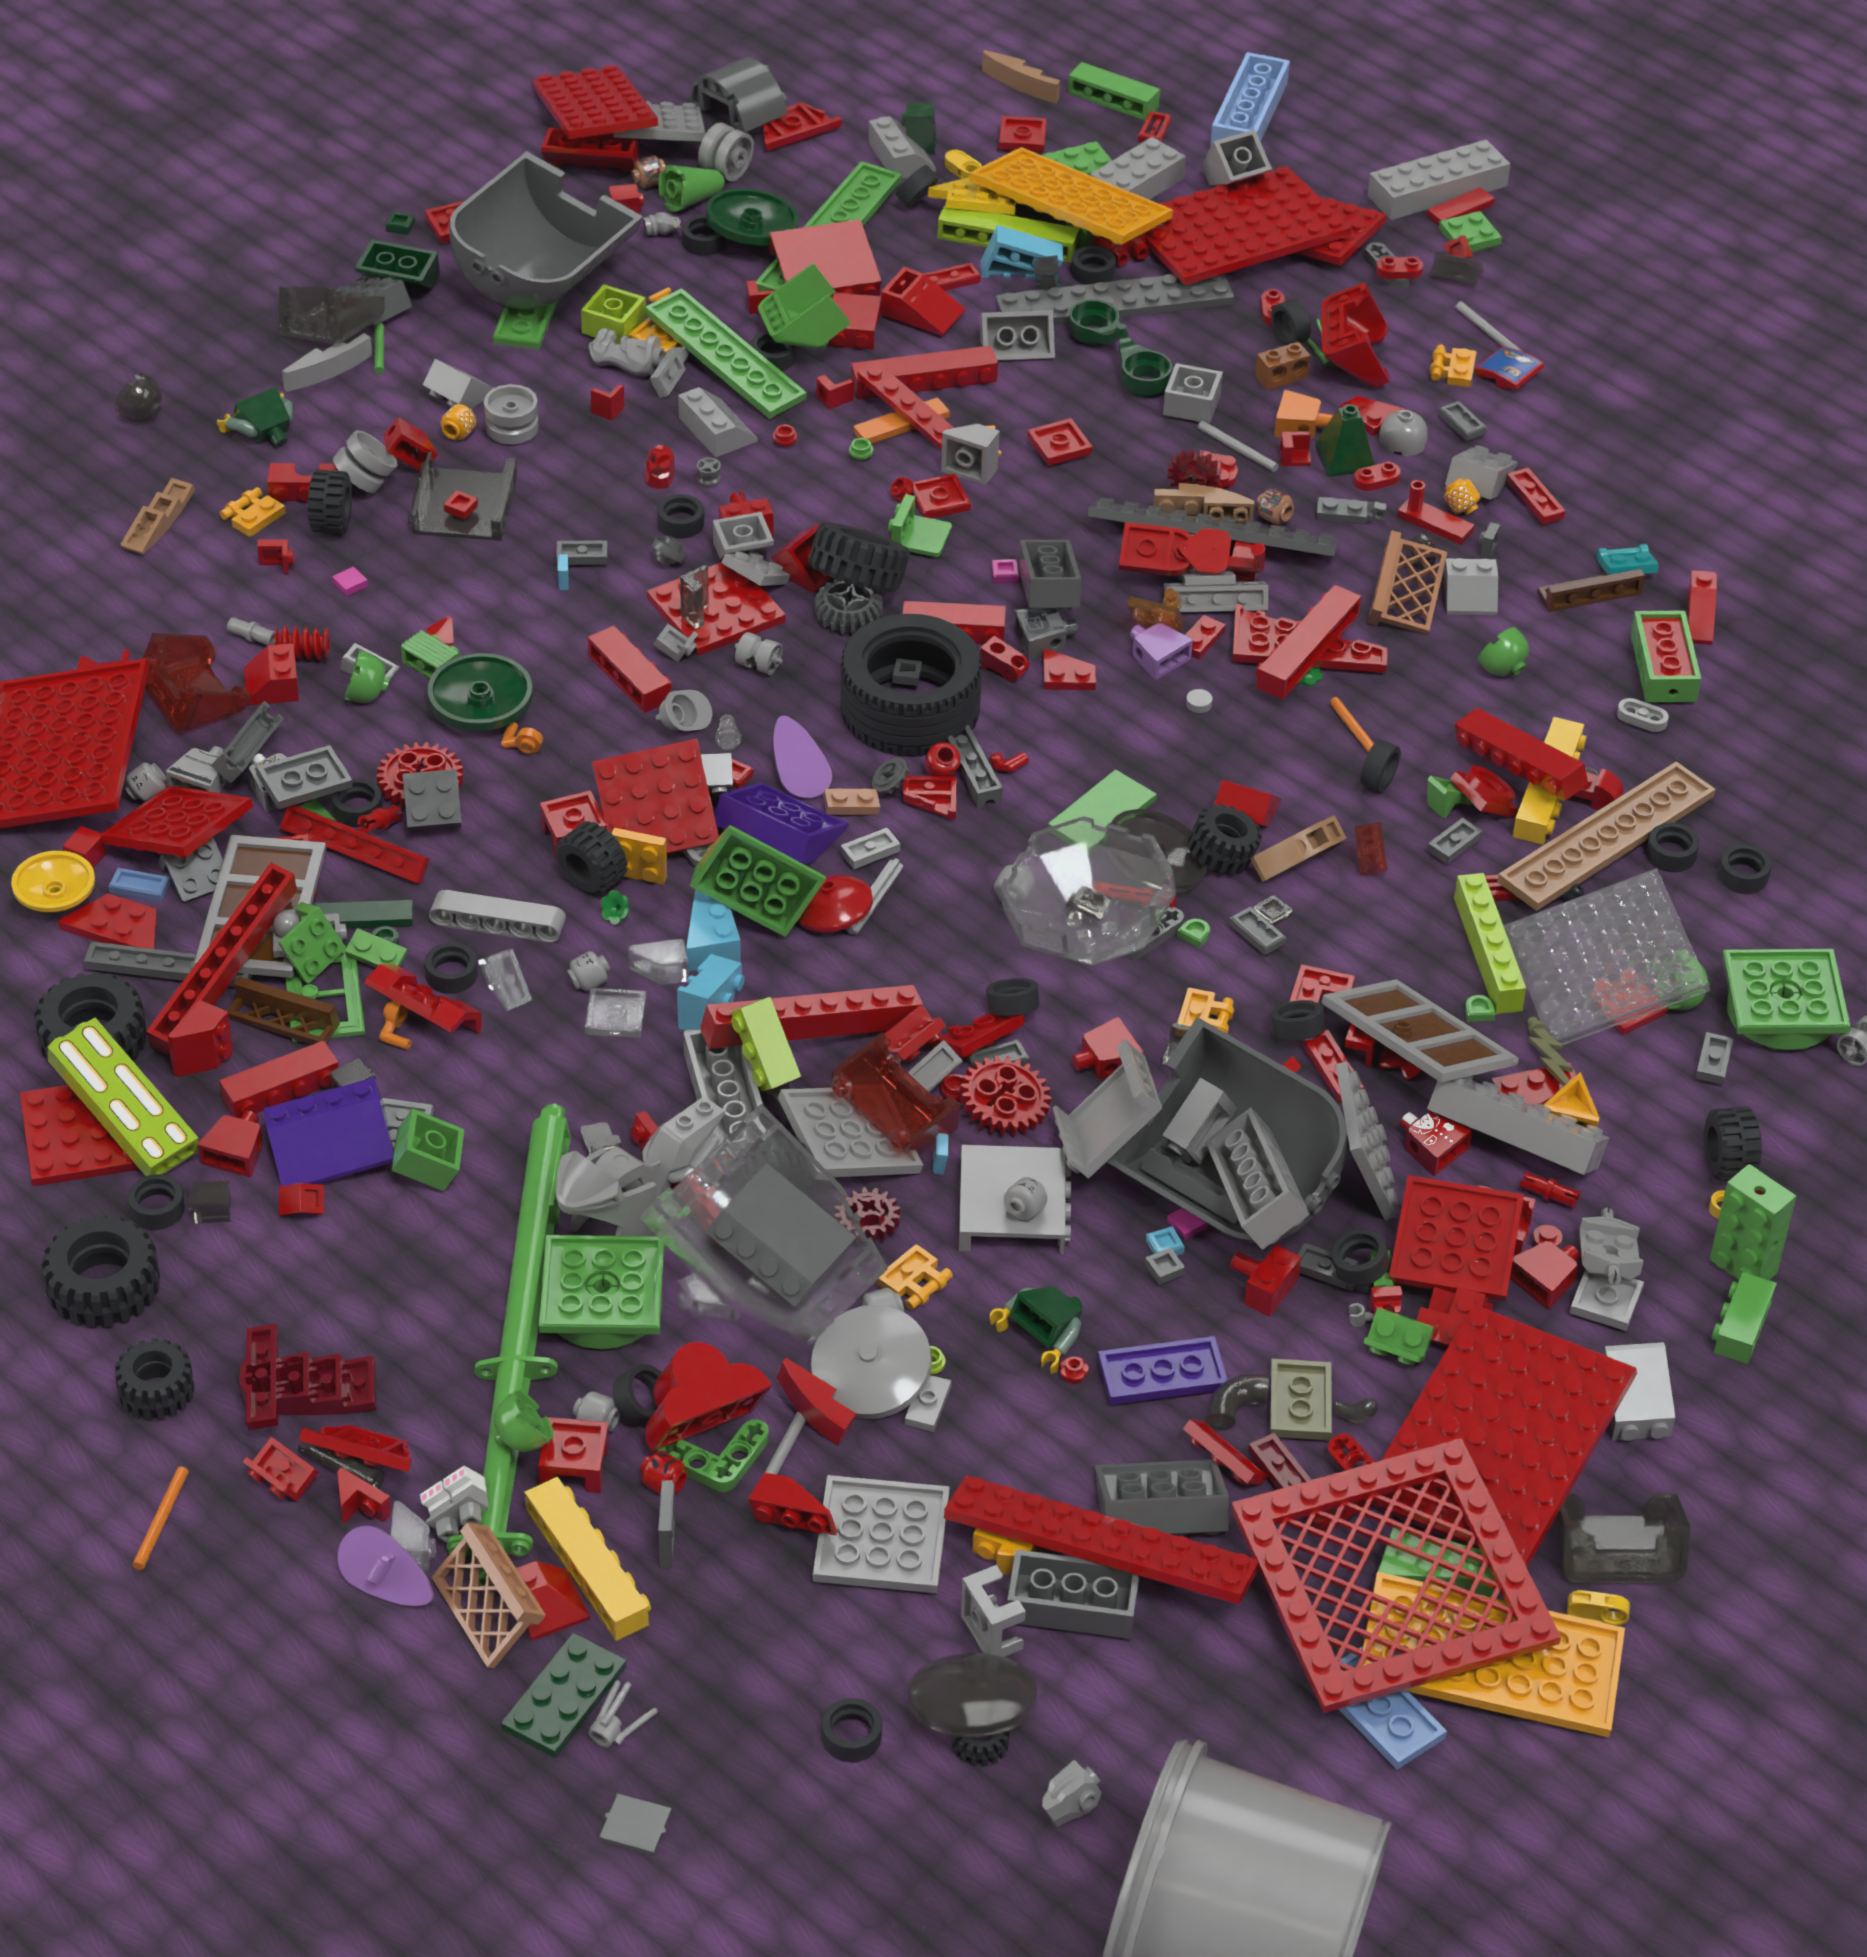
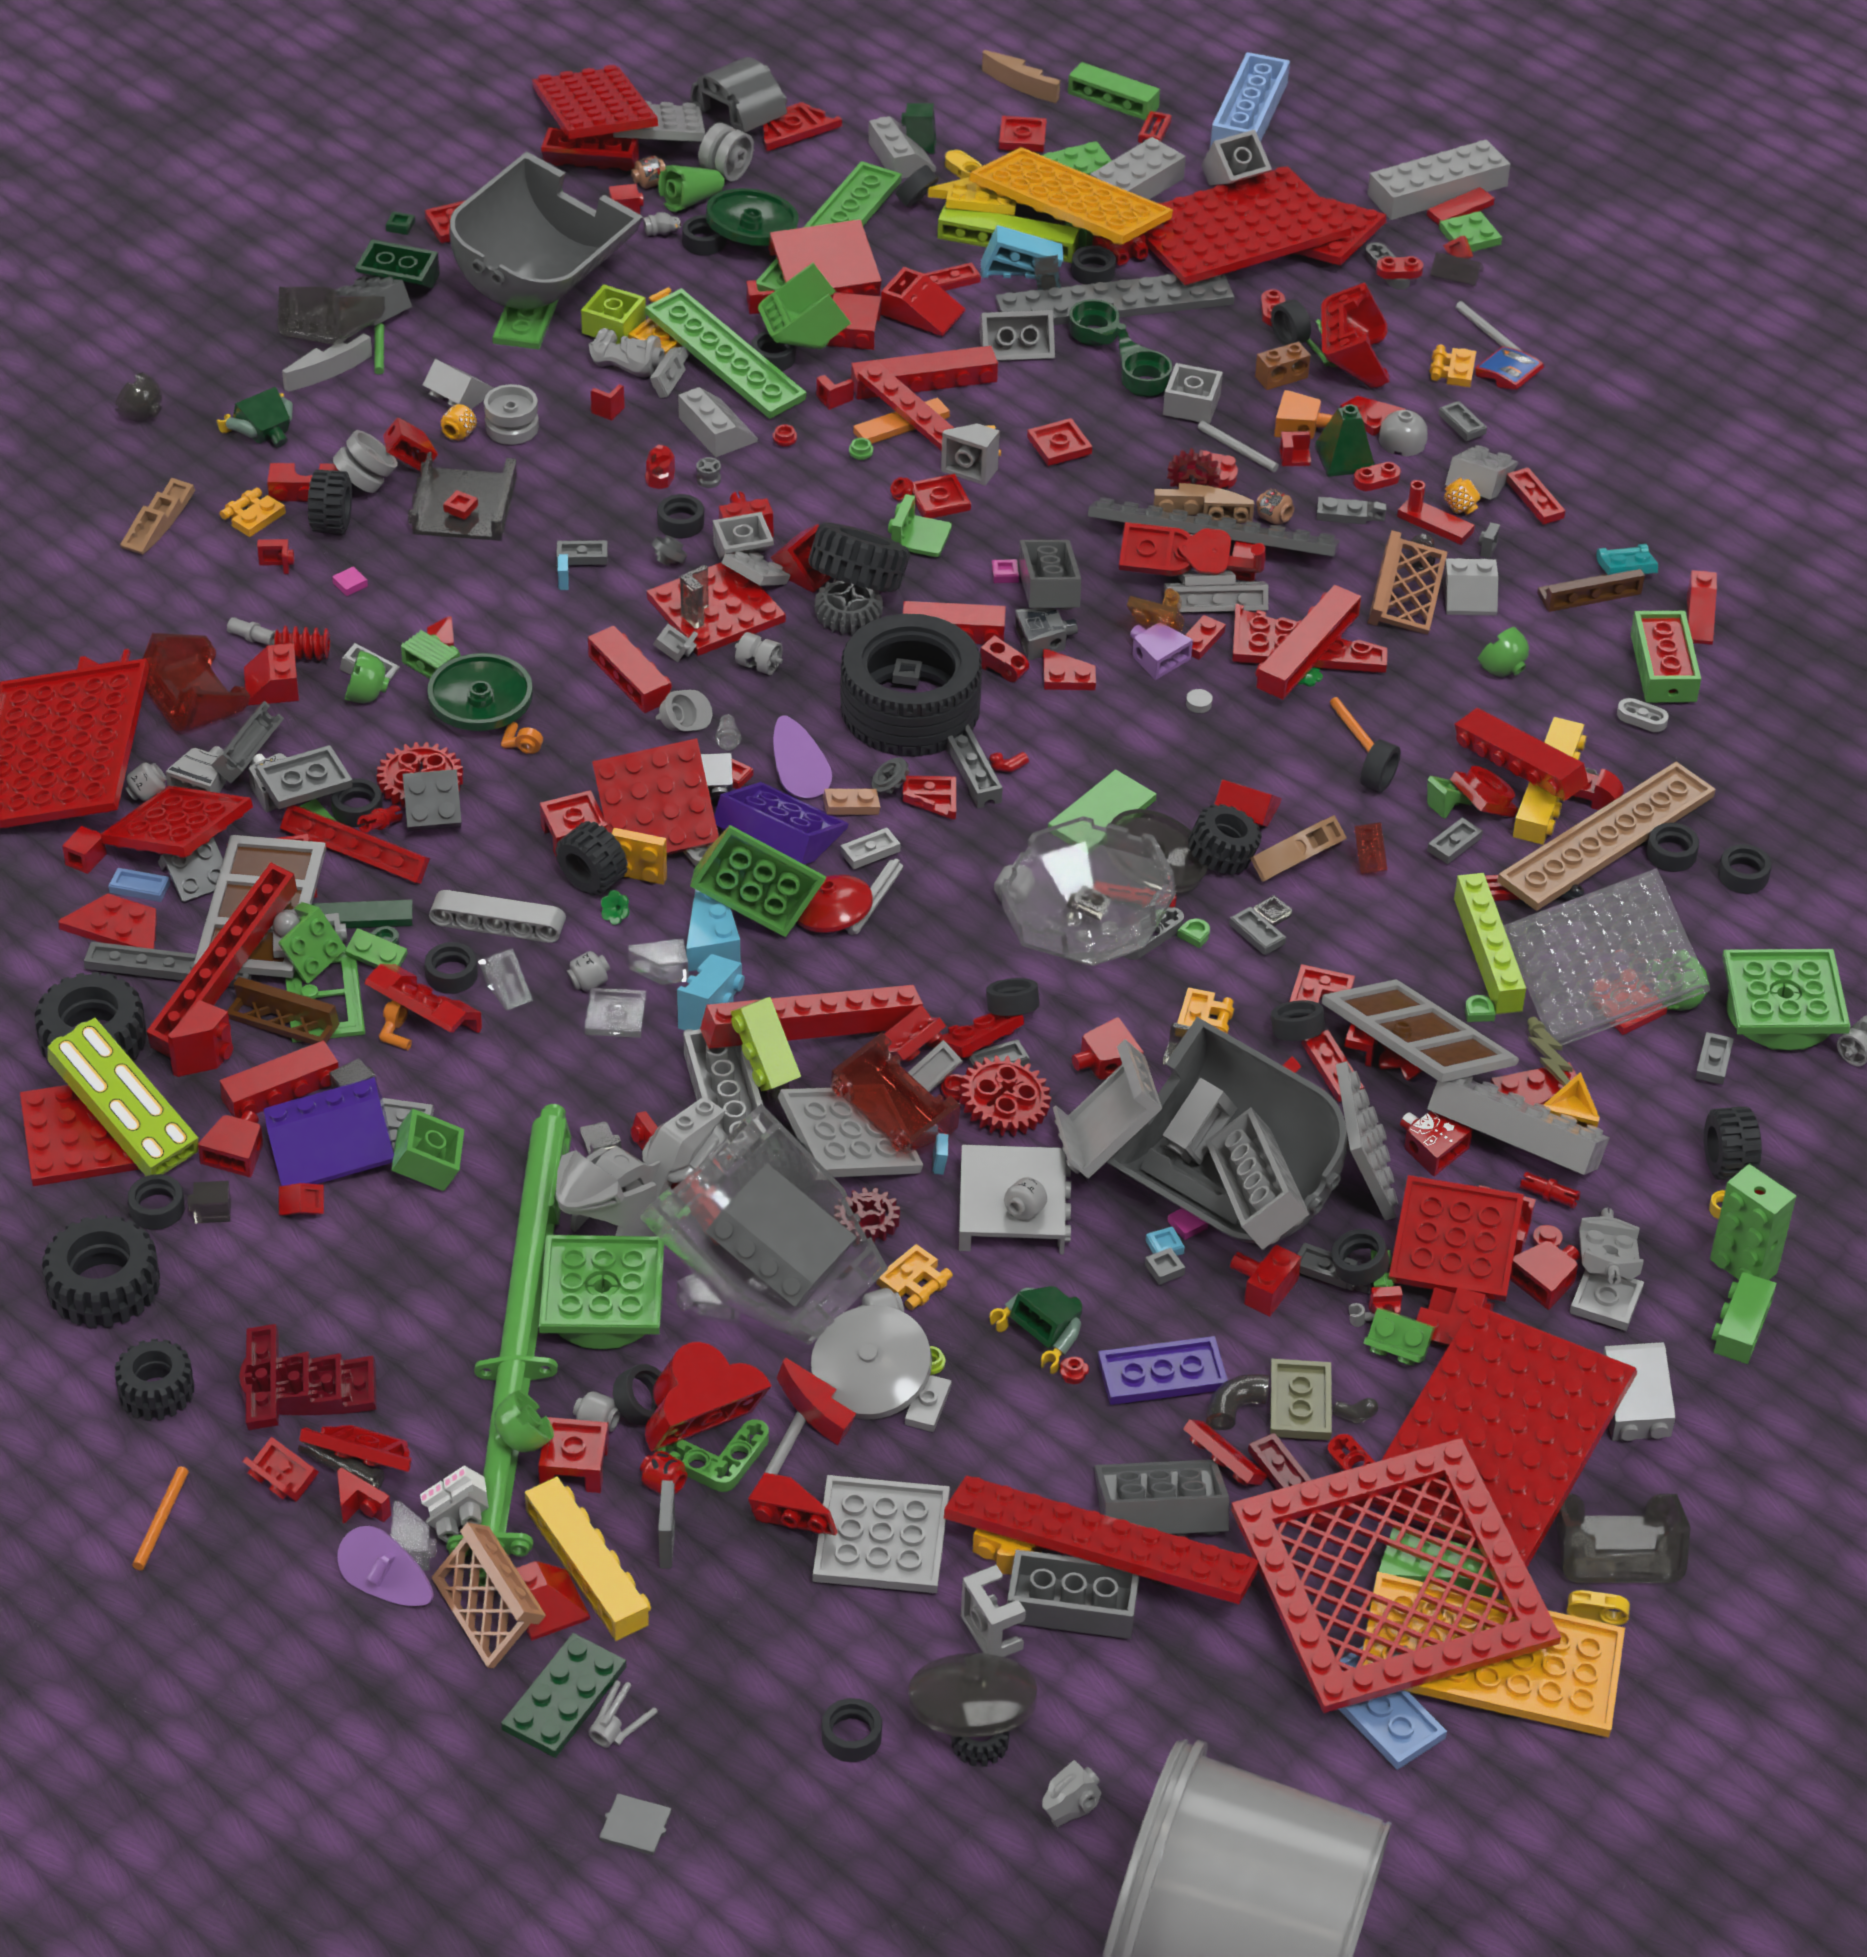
(53, 881): yellow dish -> none
(942, 760): red head -> none

